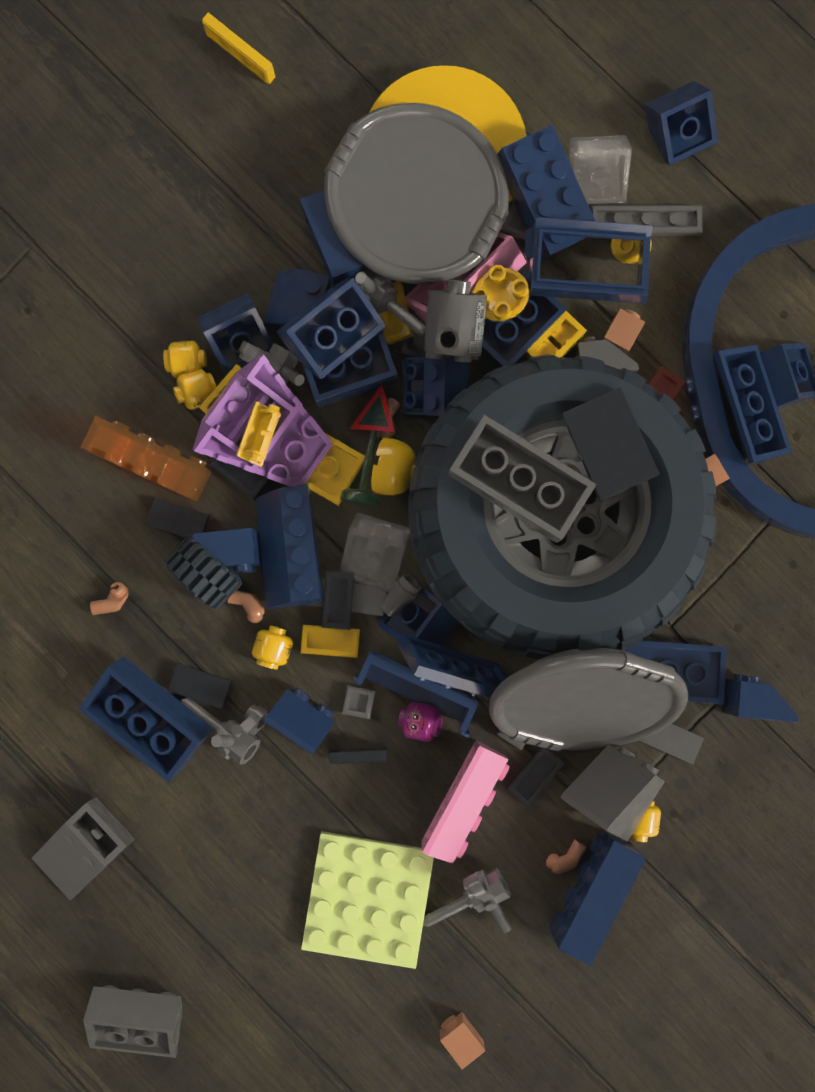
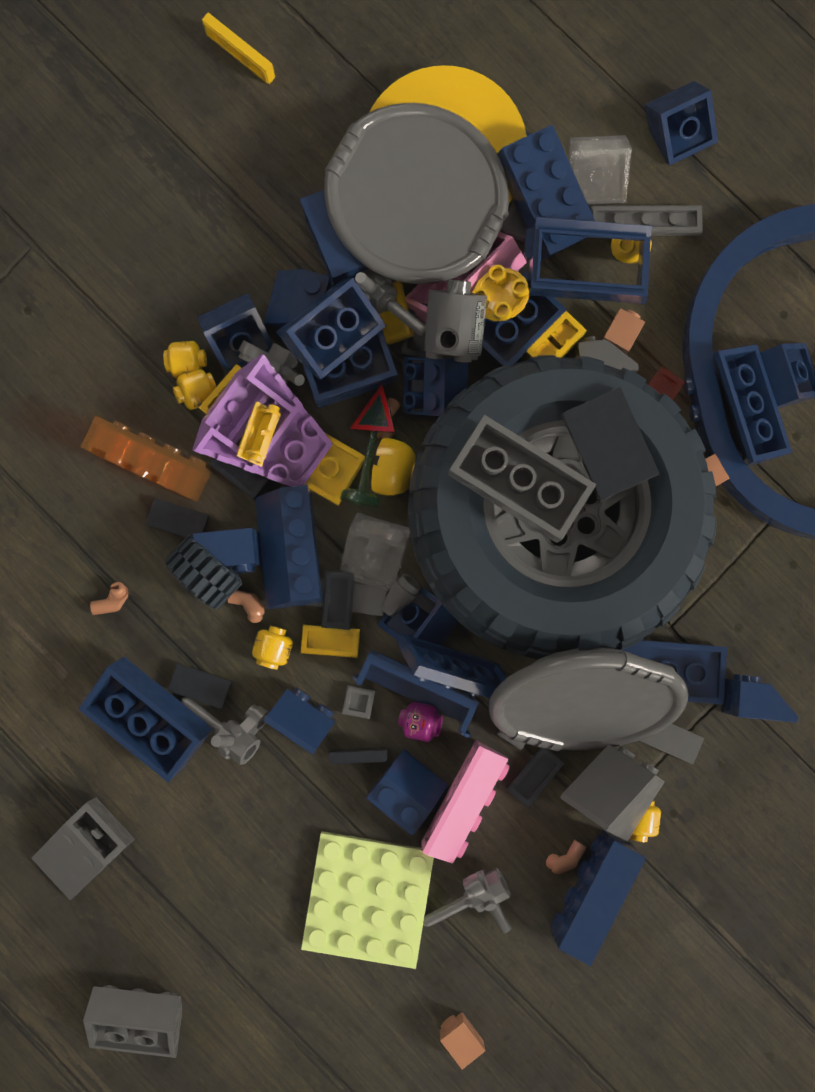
(407, 791): none -> dark blue slope

